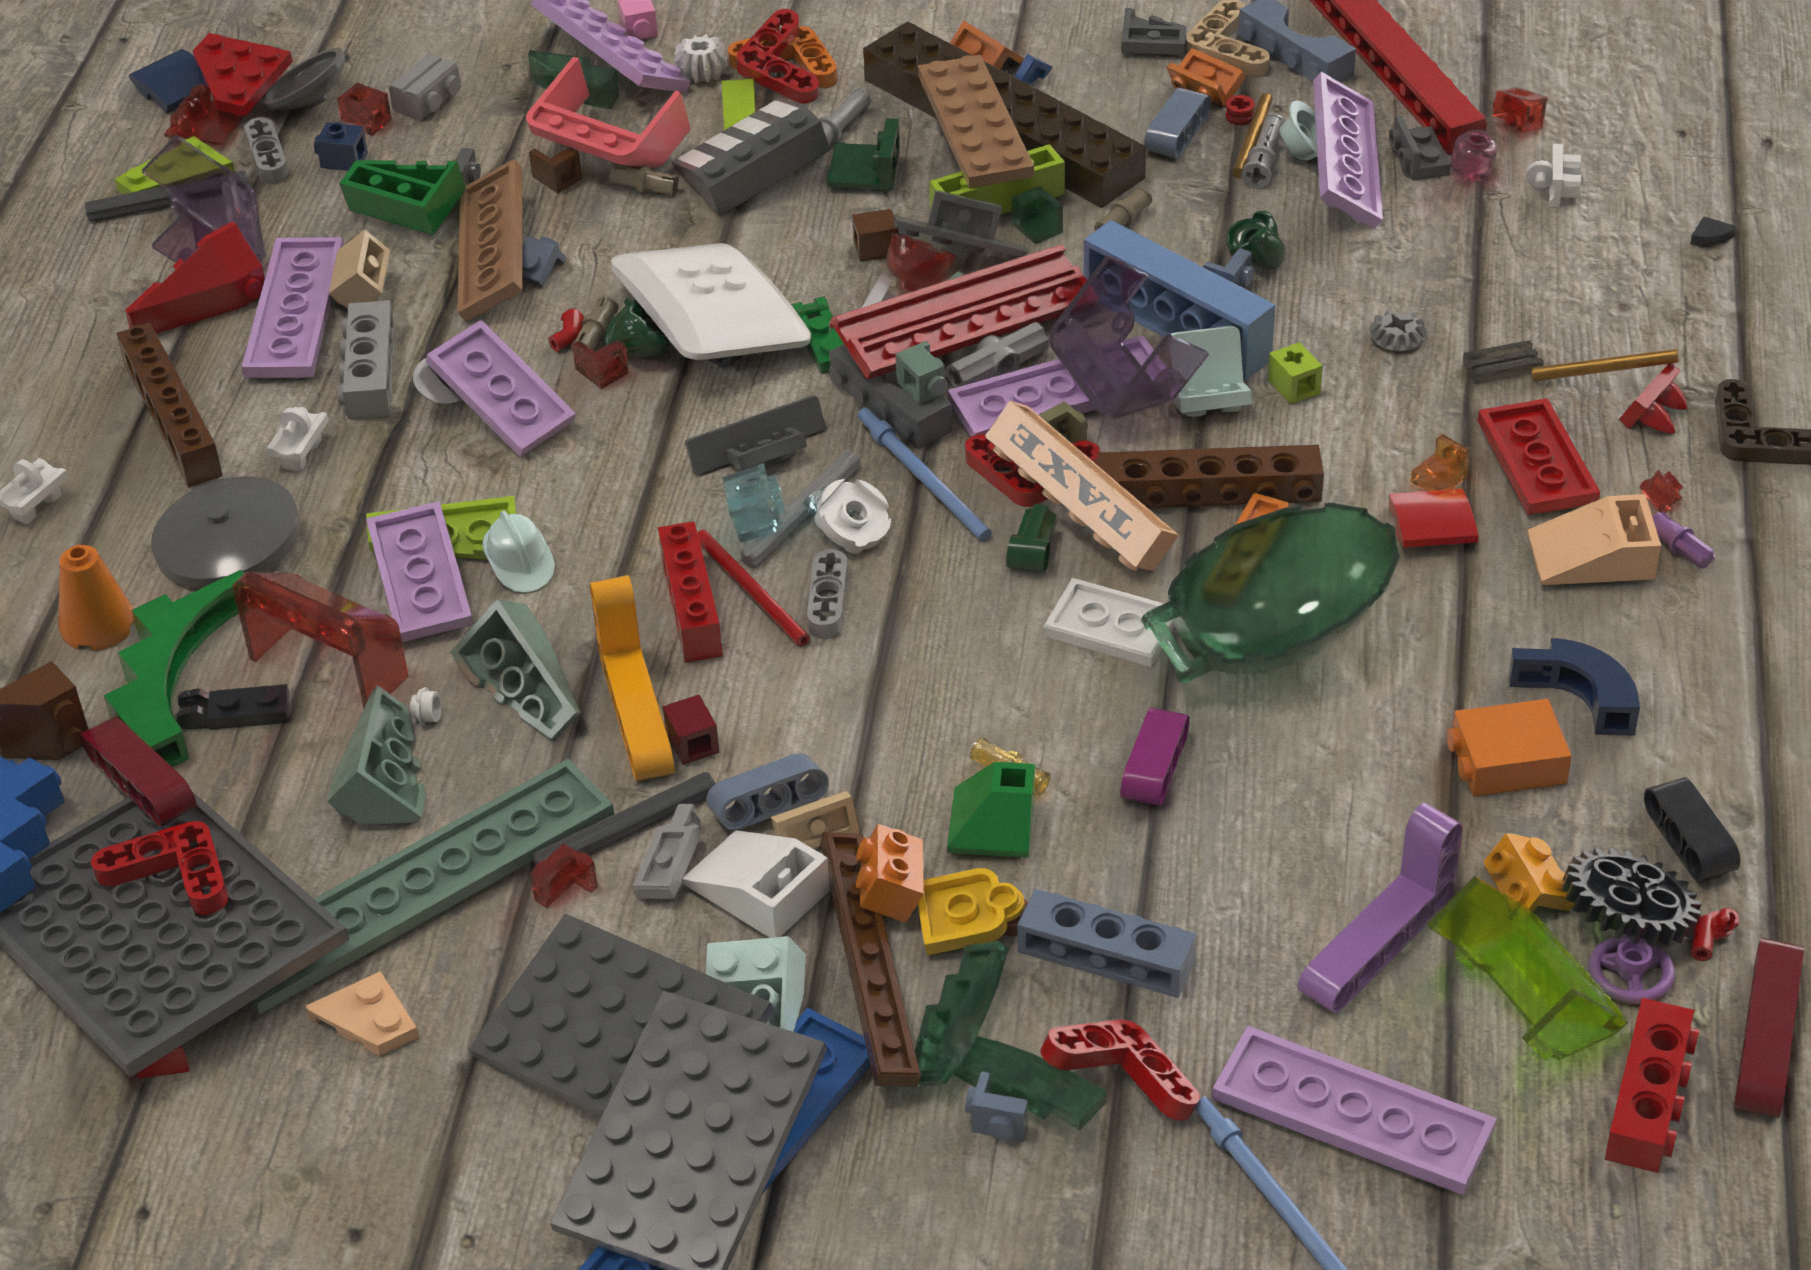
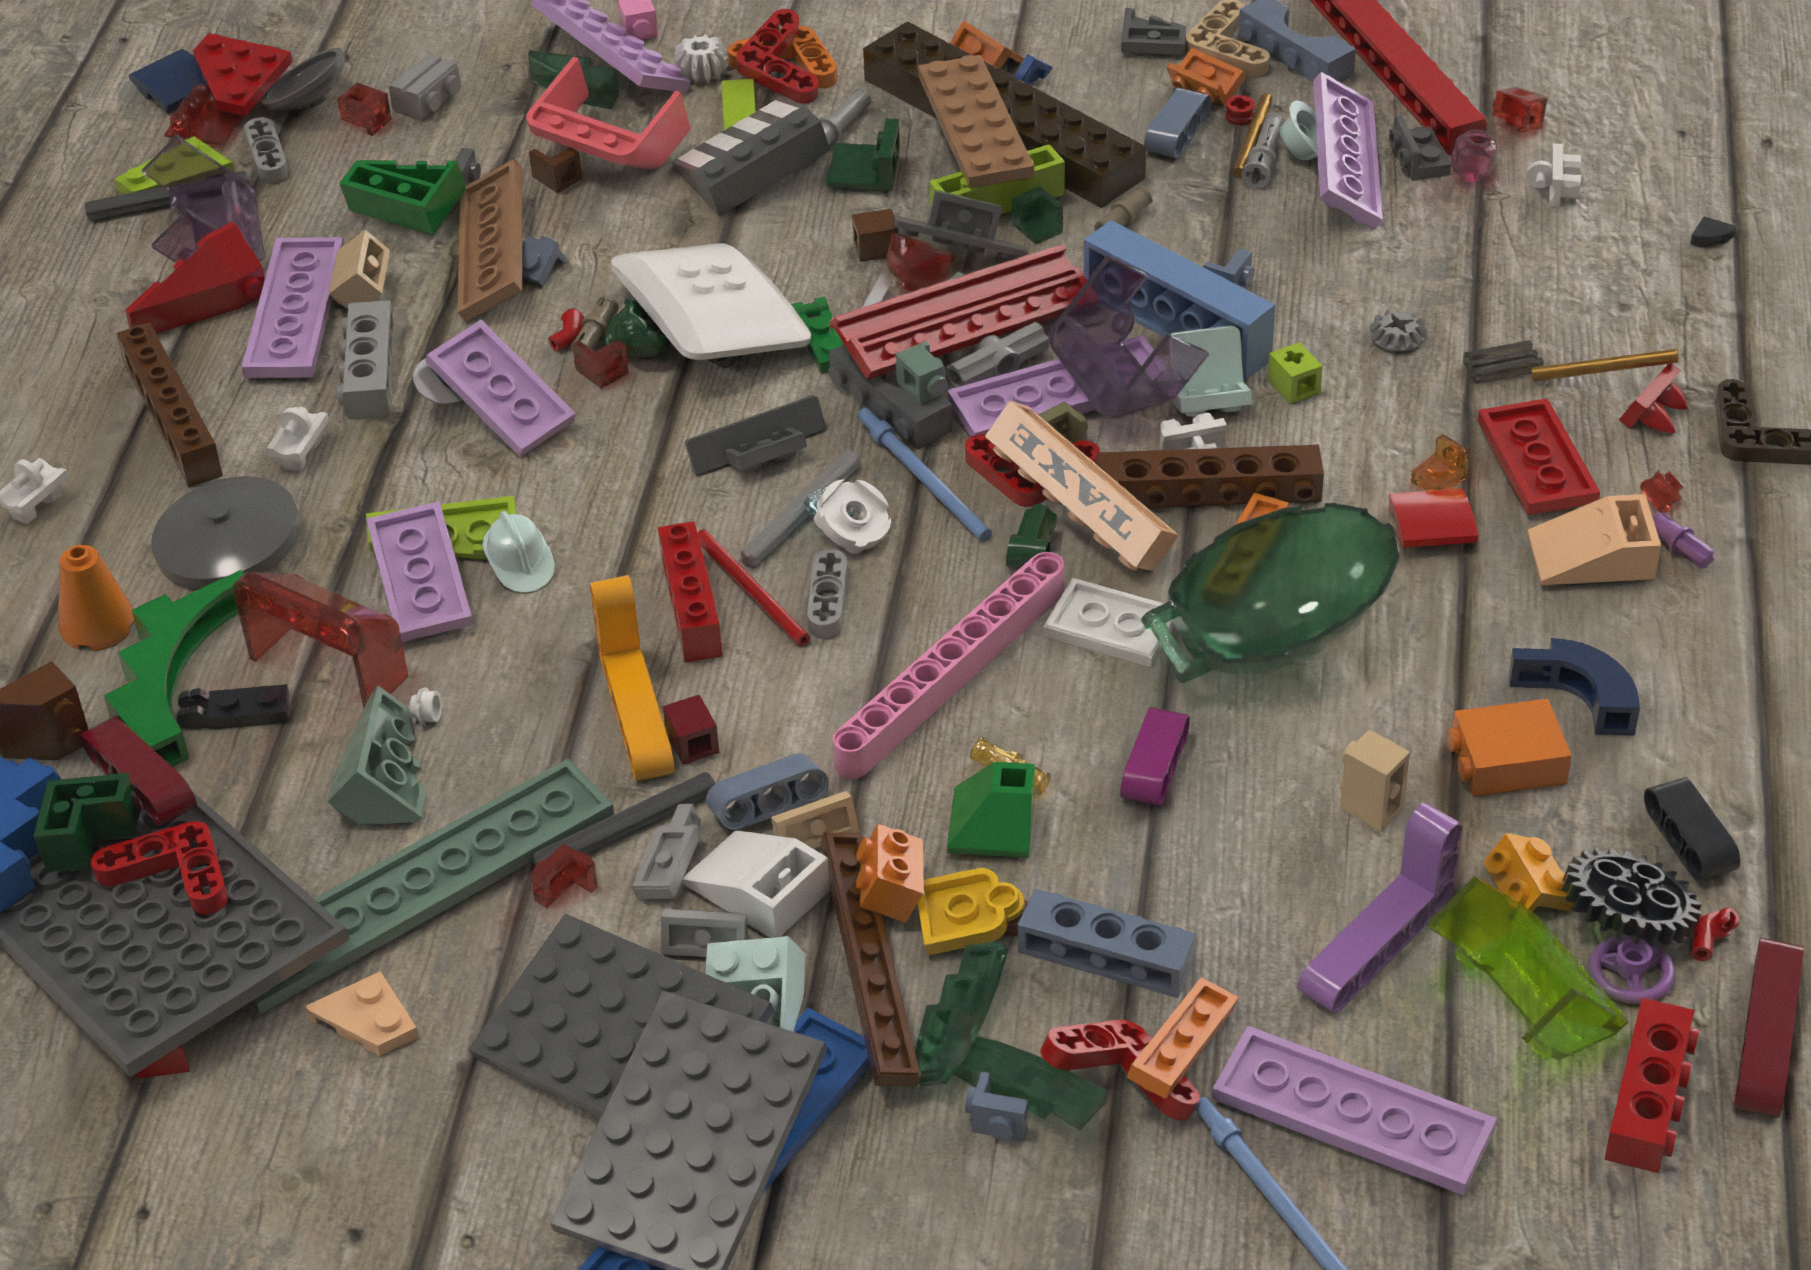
(81, 812): none -> dark green brick
(340, 145): dark blue brick -> none
(517, 664): sand green wedge -> none
(644, 179): dark tan pin -> none
(689, 930): none -> light grey tile
(754, 502): clear light blue brick -> none
(947, 666): none -> bright pink beam
(1182, 1038): none -> orange plate
(1202, 434): none -> white hips
(1259, 237): dark green hair -> none
(1374, 779): none -> tan brick

